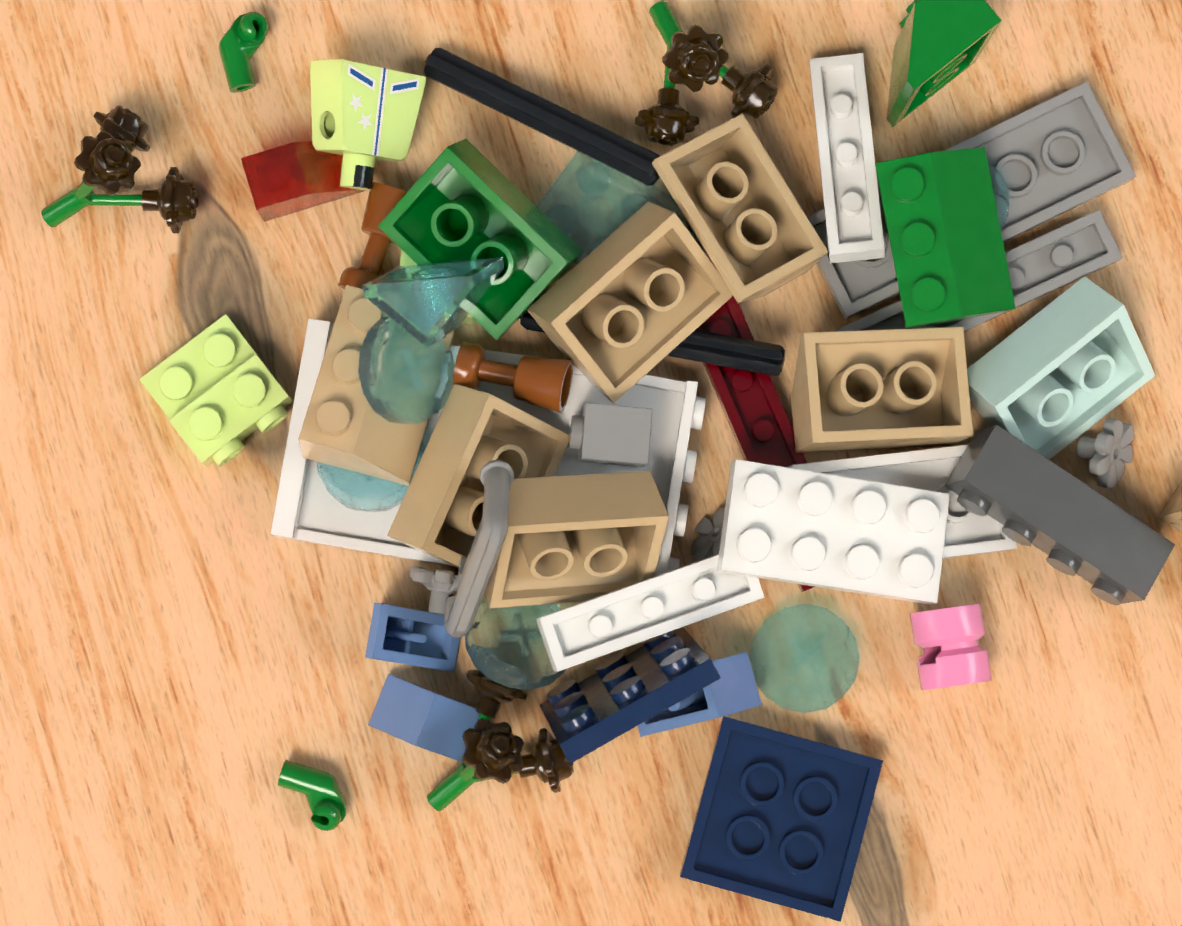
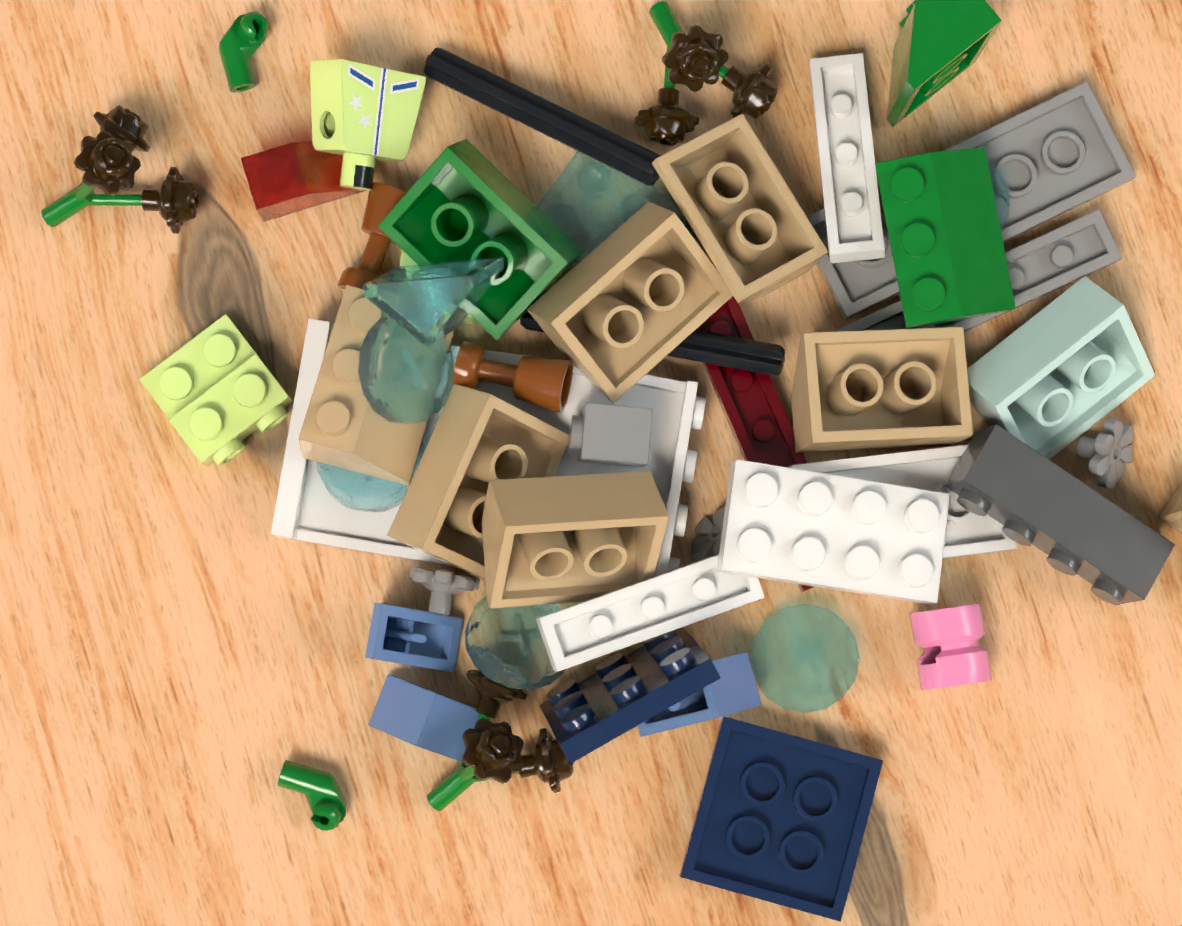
(478, 566): light grey piece -> none

